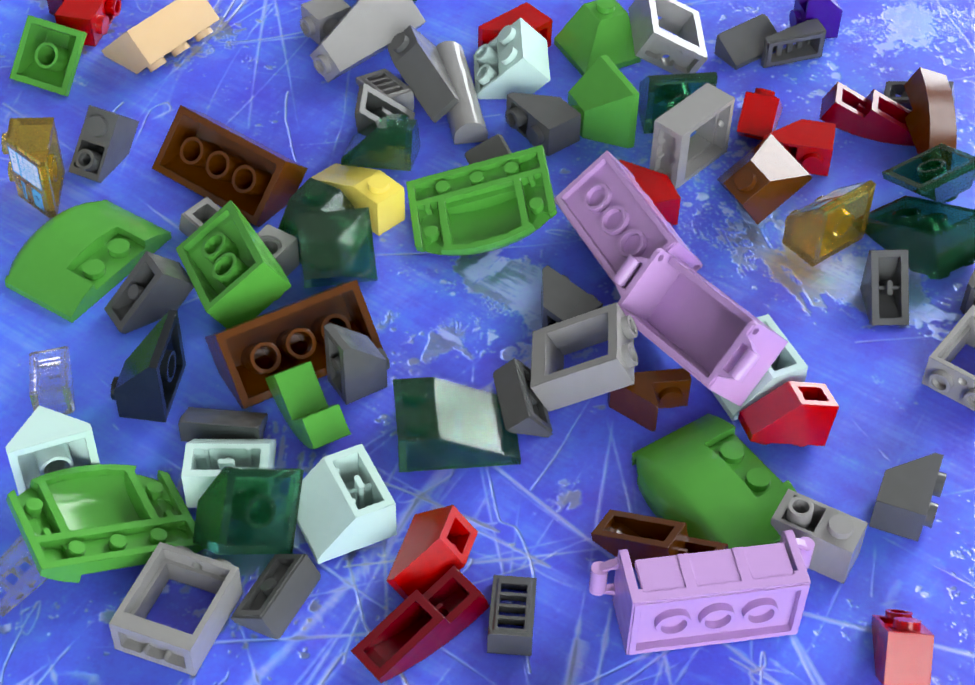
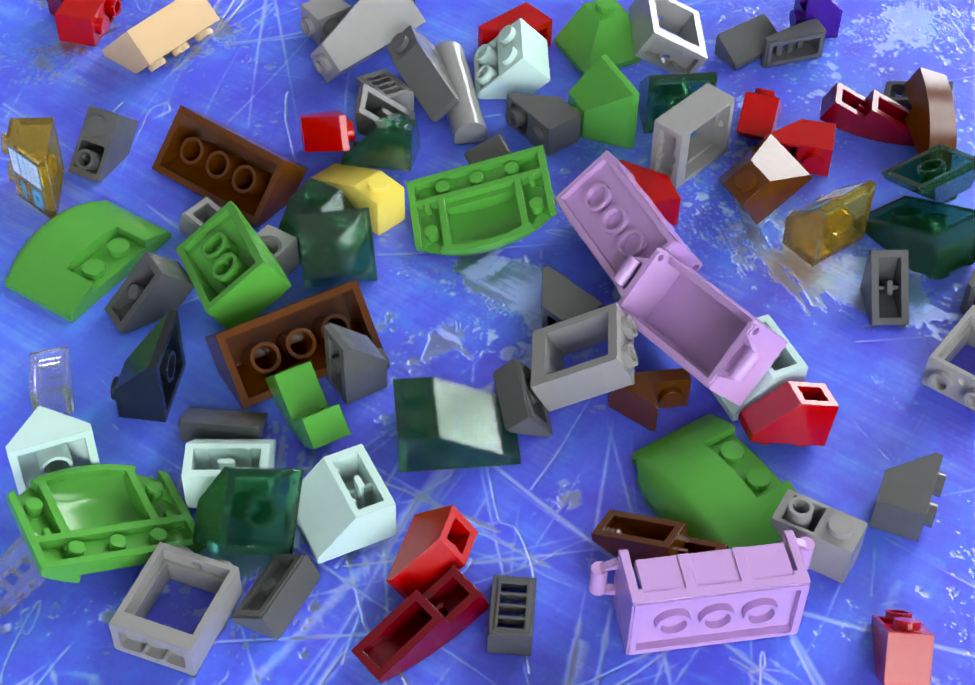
(48, 55): bright green slope -> none
(326, 131): none -> red slope

